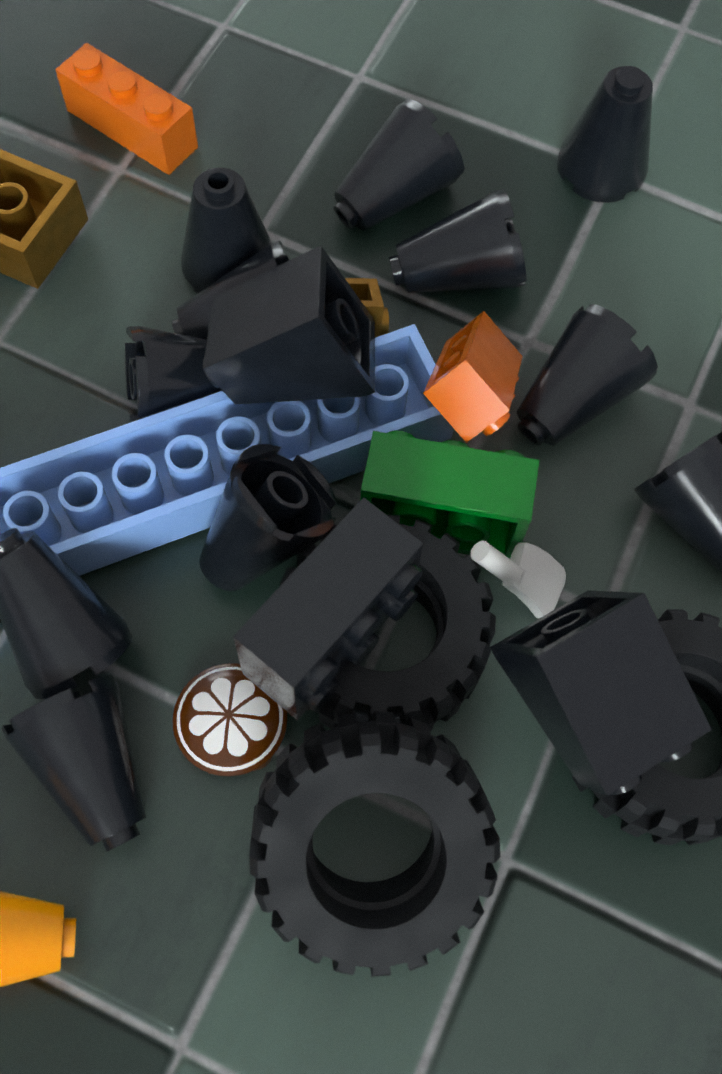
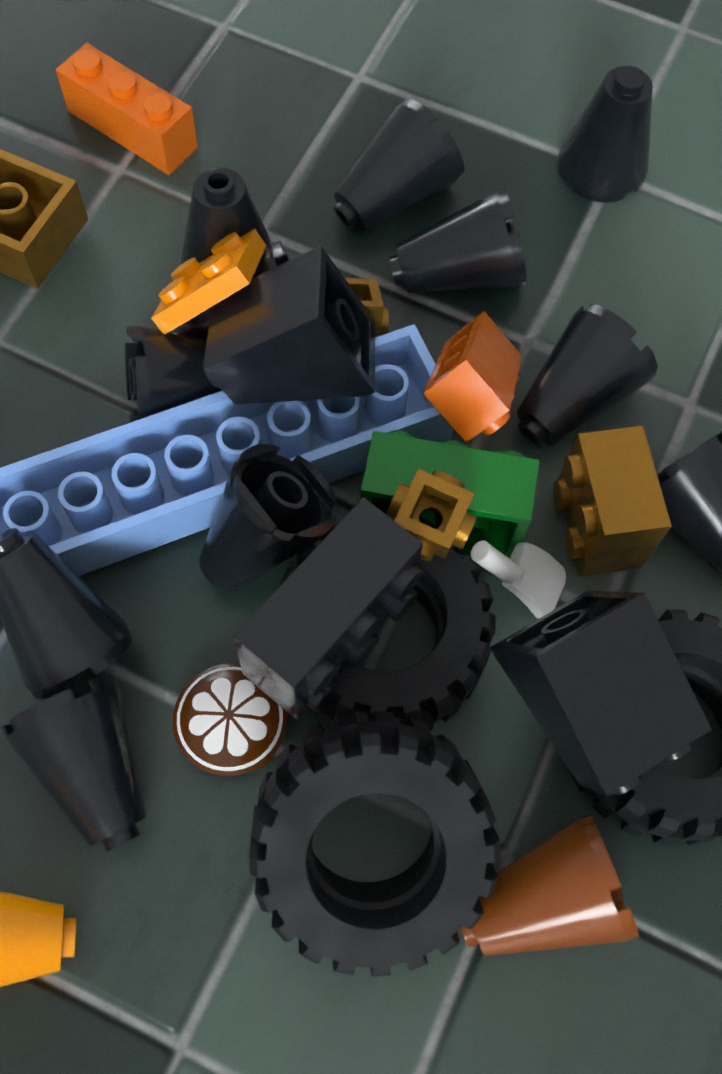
(206, 283): none -> light orange plate
(435, 494): none -> pearl gold brick
(555, 898): none -> dark orange cone
(611, 501): none -> pearl gold brick

